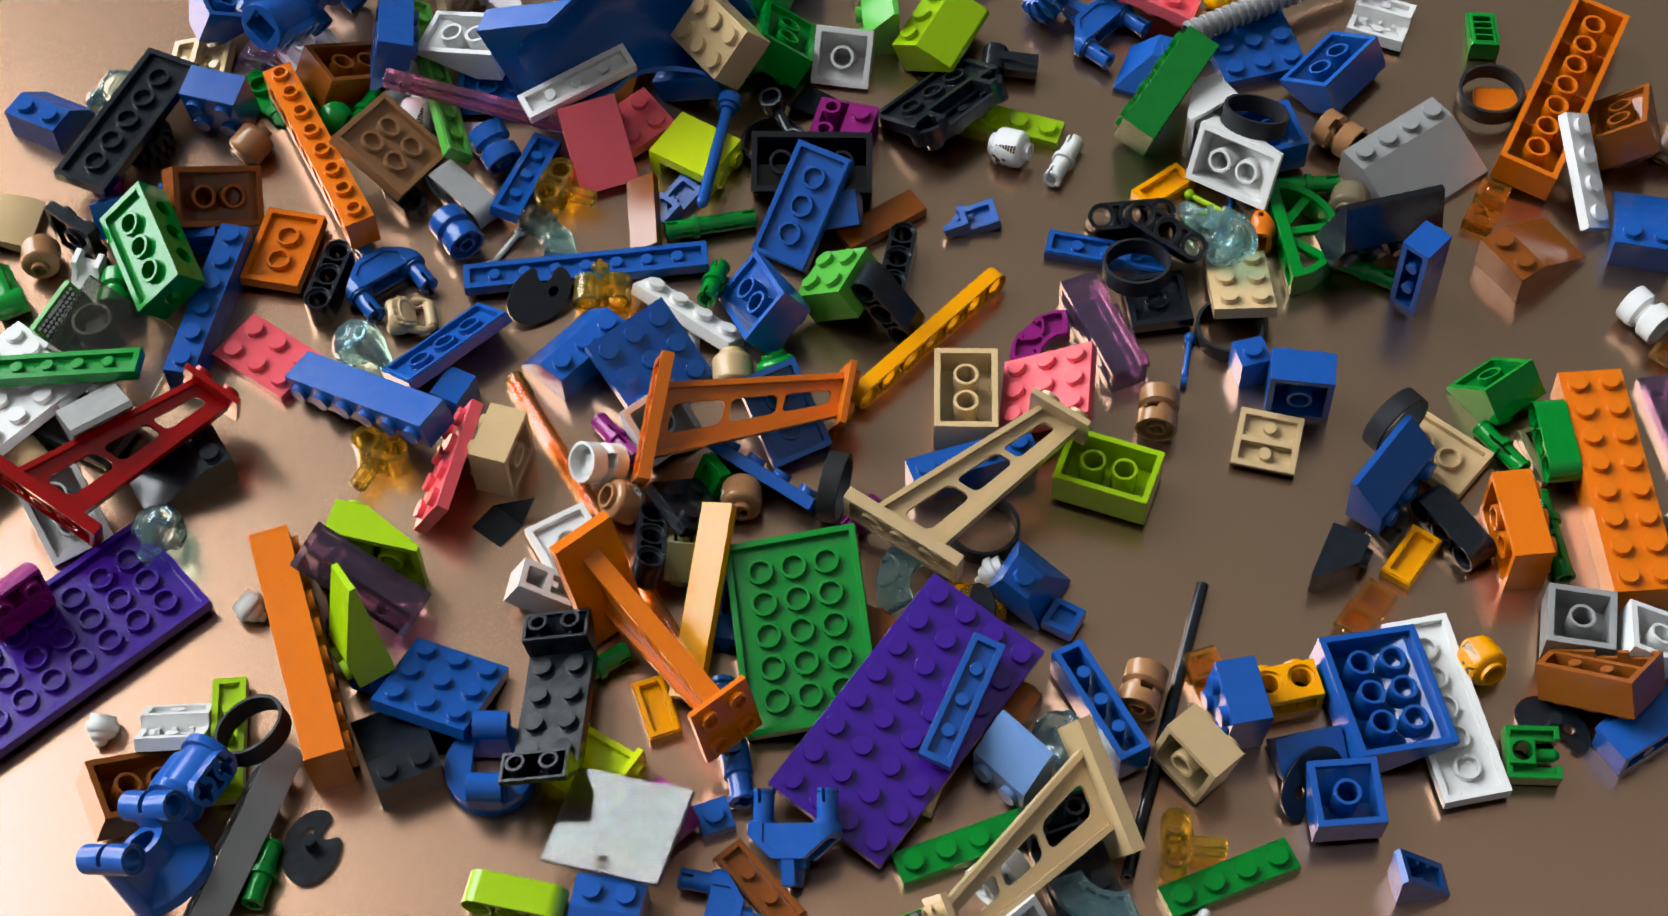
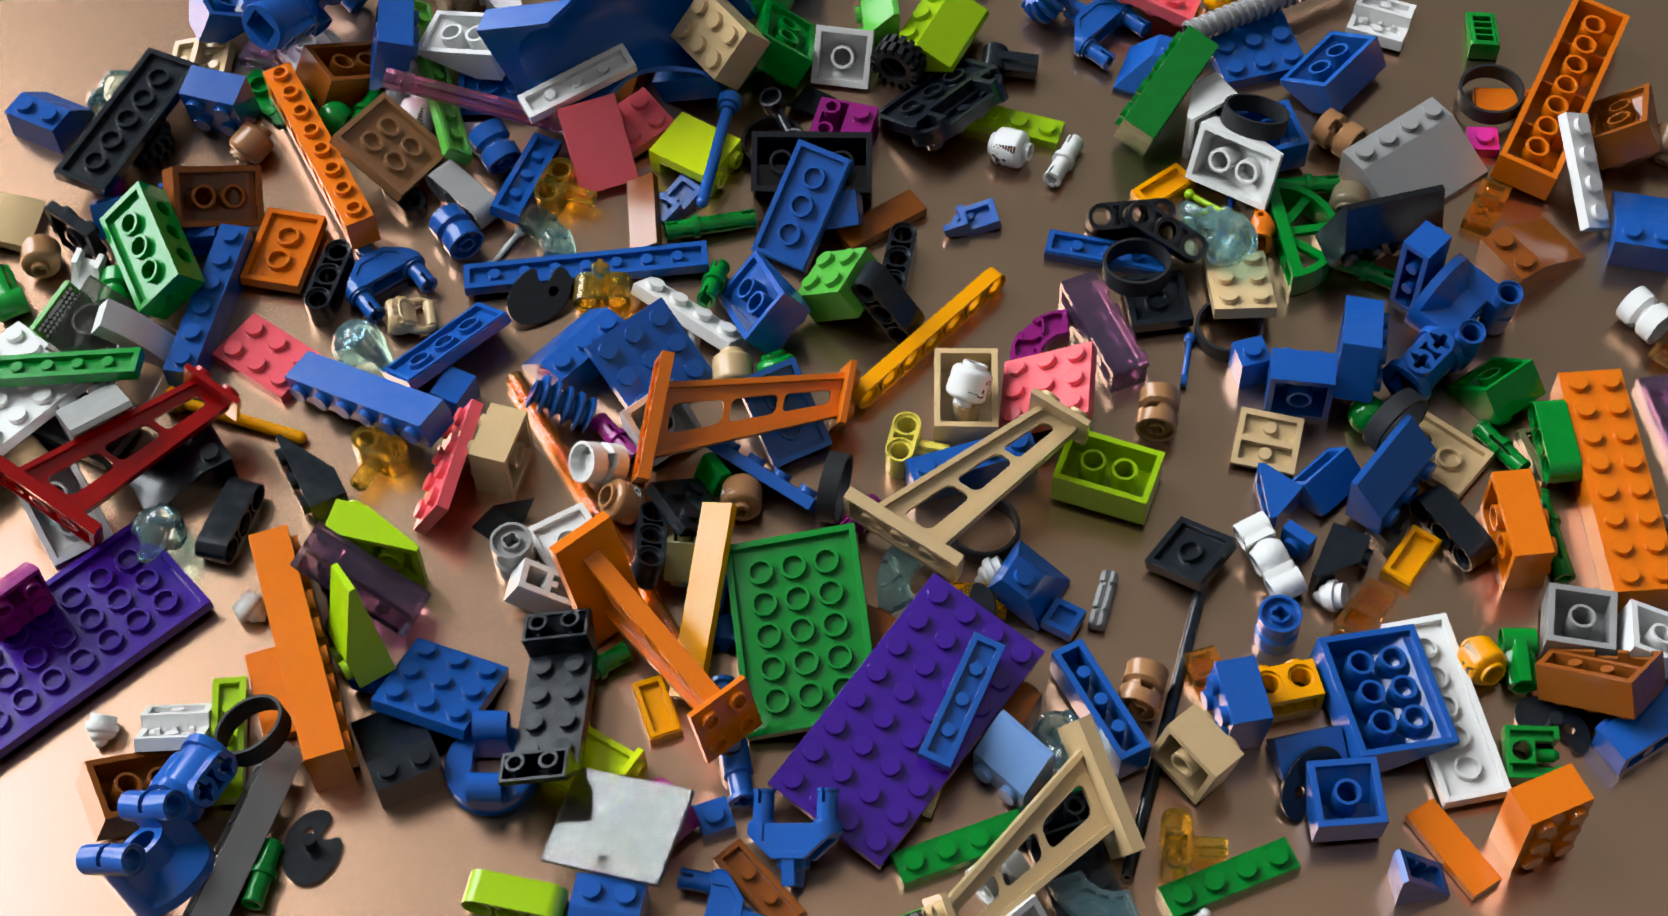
(131, 329): none -> white slope
(229, 520): none -> black beam
(248, 422): none -> light orange piece
(268, 679): none -> orange tile
(312, 477): none -> black slope
(509, 546): none -> light grey wheel
(561, 402): none -> blue piece
(898, 61): none -> black tyre
(906, 444): none -> light yellow beam
(969, 383): none -> white head
(1103, 600): none -> light grey axle
(1191, 553): none -> black plate
(1269, 556): none -> white piece
(1276, 494): none -> blue slope
(1277, 625): none -> blue wheel
(1298, 540): none -> blue plate
(1327, 480): none -> blue brick
(1332, 595): none -> white plate
(1361, 349): none -> blue brick
(1361, 412): none -> green piece
(1448, 325): none -> blue piece
(1452, 849): none -> orange tile
(1484, 140): none -> dark pink plate
(1521, 652): none -> green piece
(1541, 818): none -> orange brick

